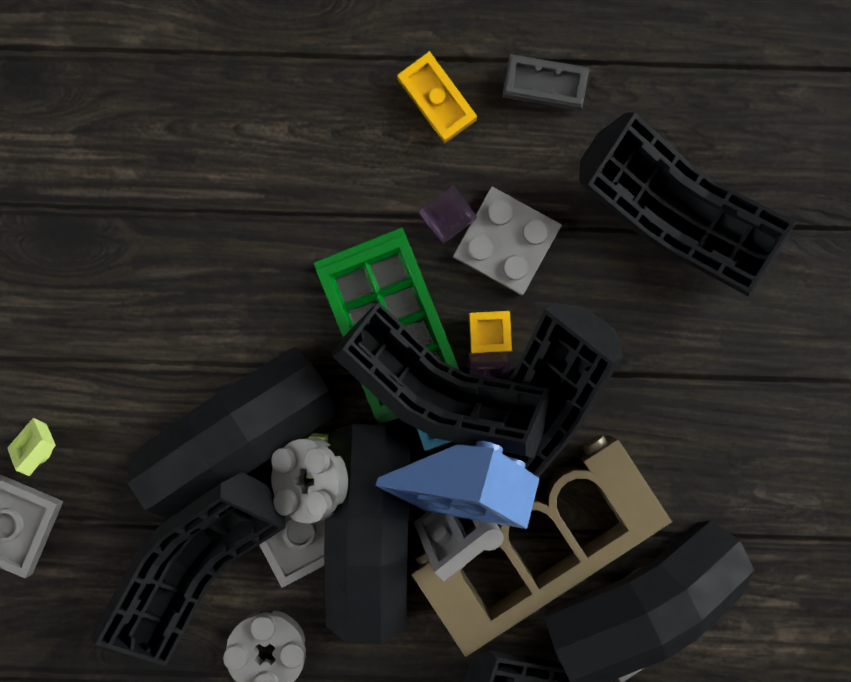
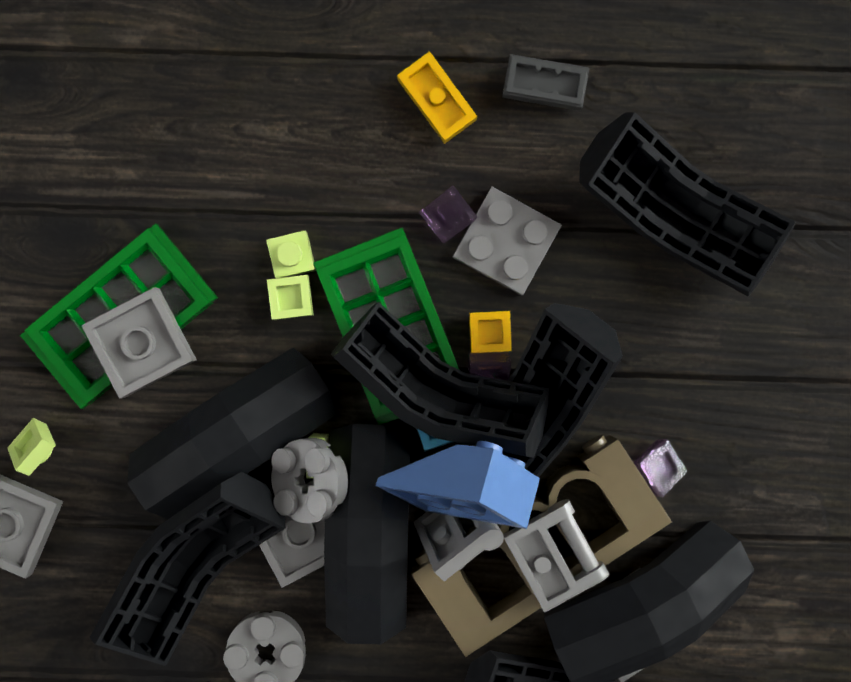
(138, 342): none -> light grey plate
(140, 266): none -> green piece
(290, 297): none -> yellowish green plate
(291, 254): none -> yellowish green plate
(543, 562): none -> light grey plate
(660, 467): none -> clear purple plate

